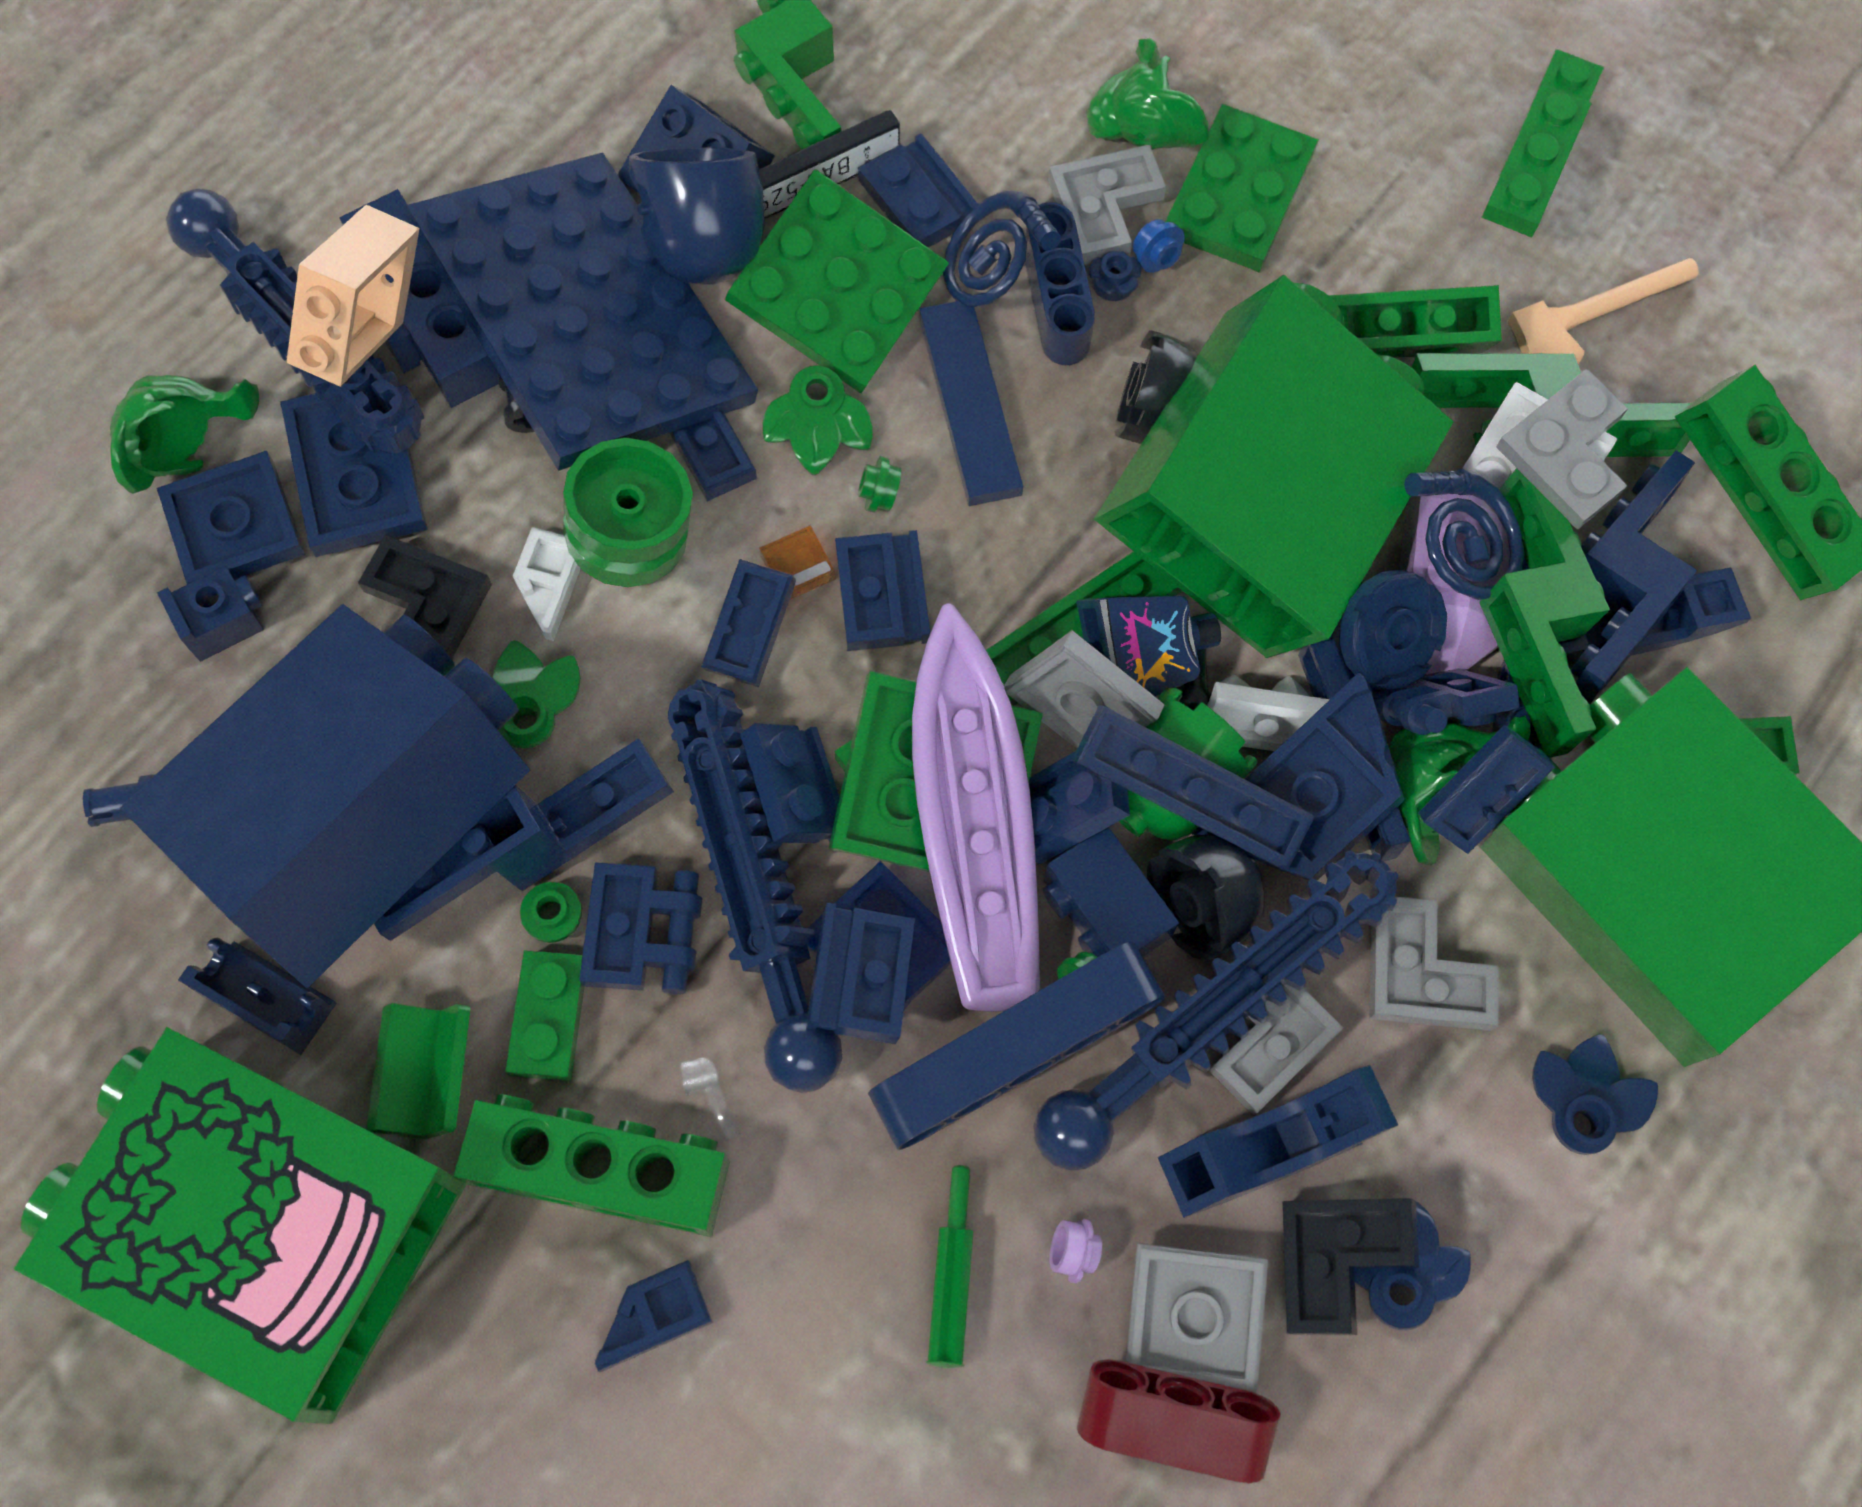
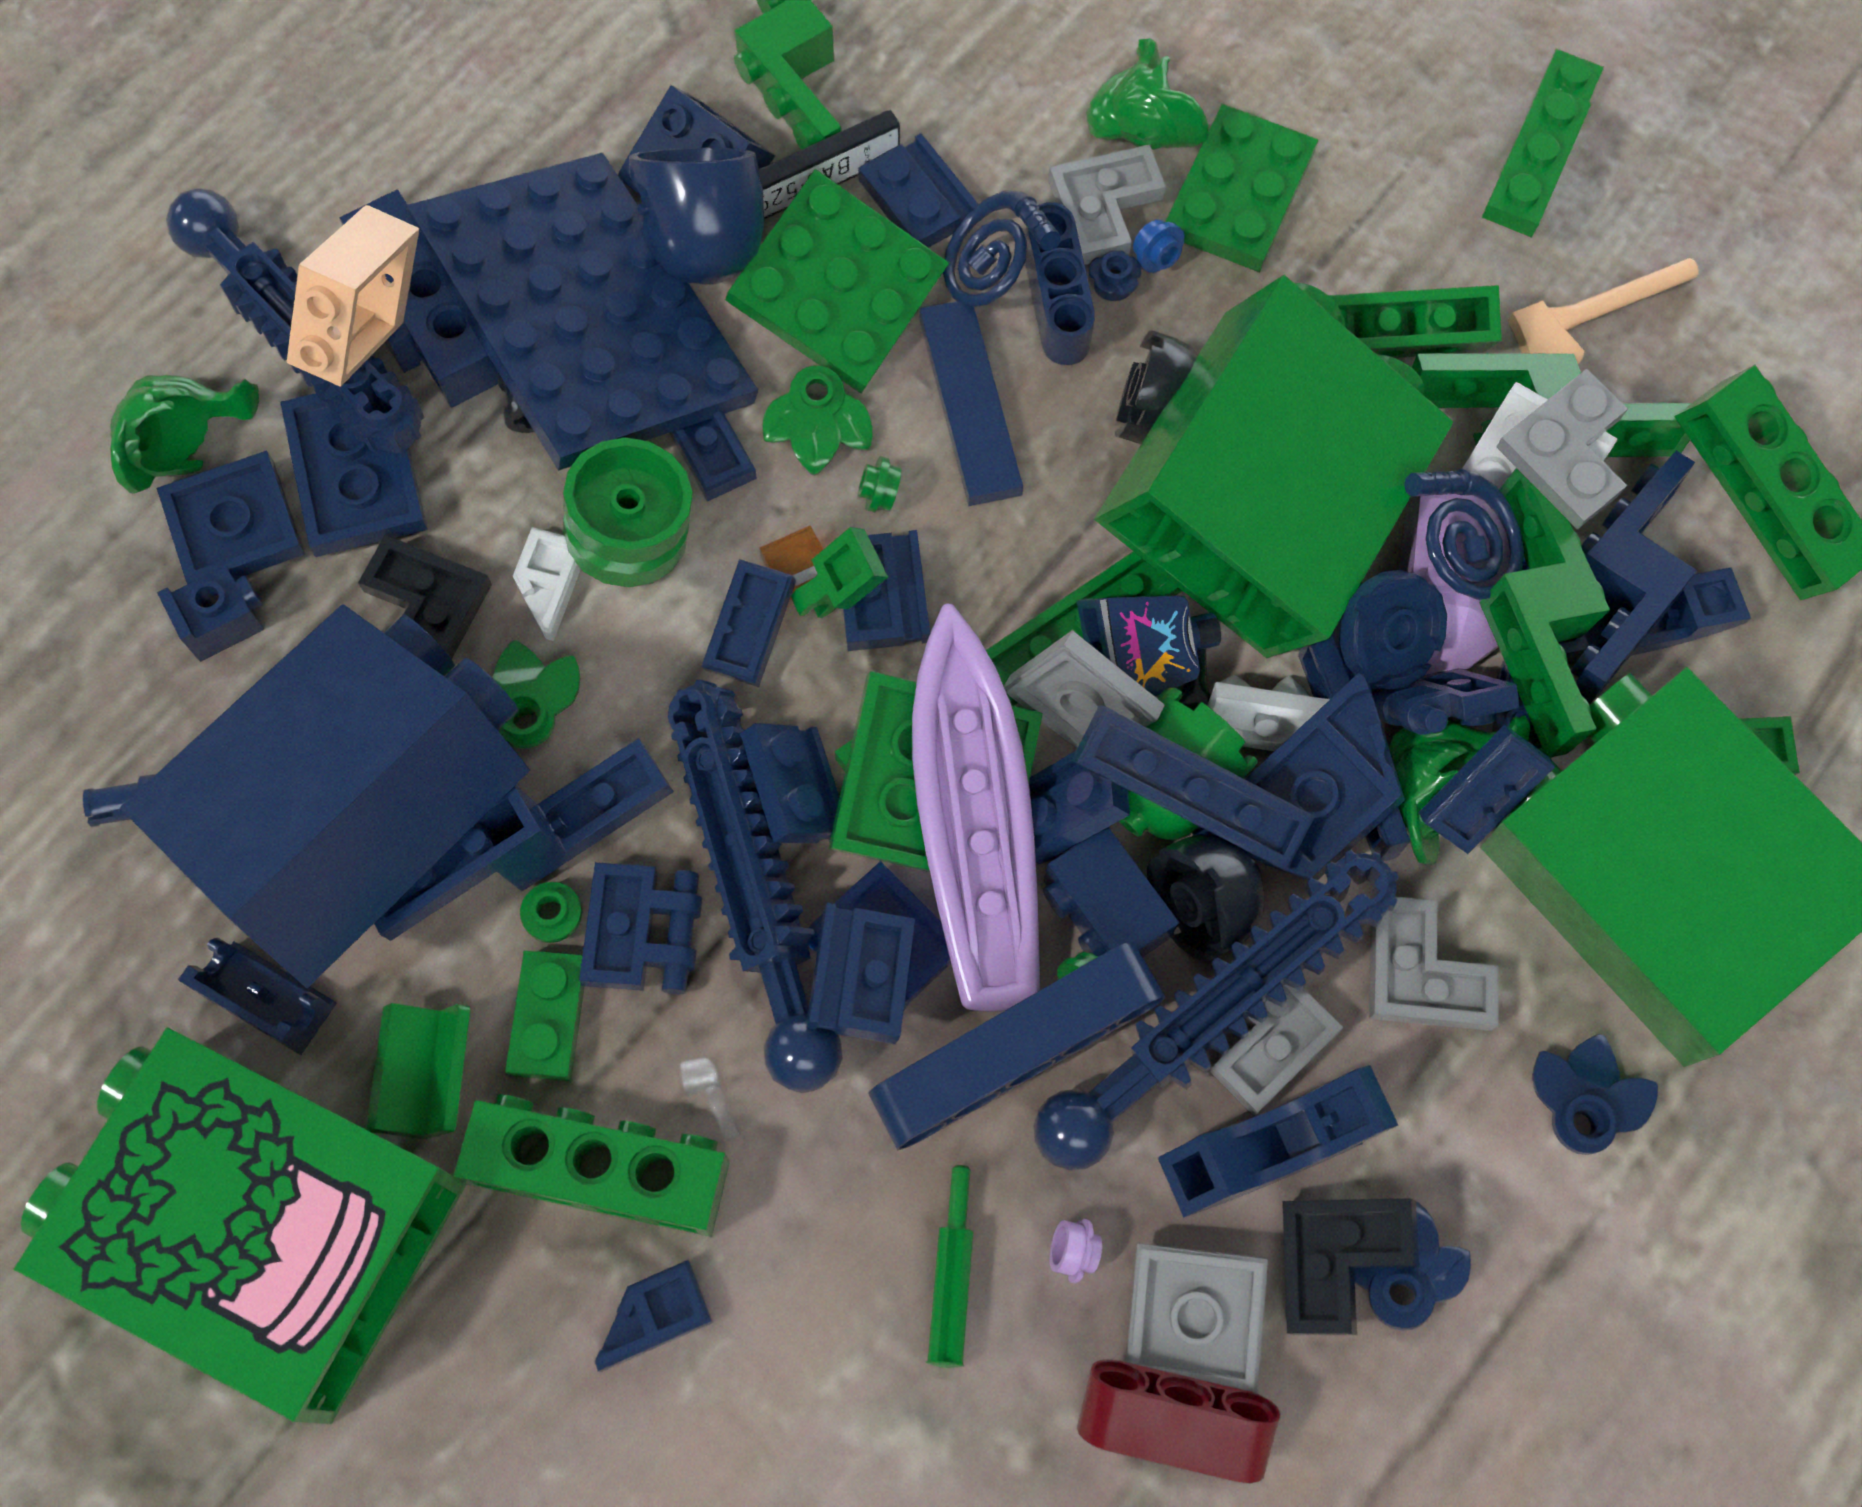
(845, 575): none -> green plate

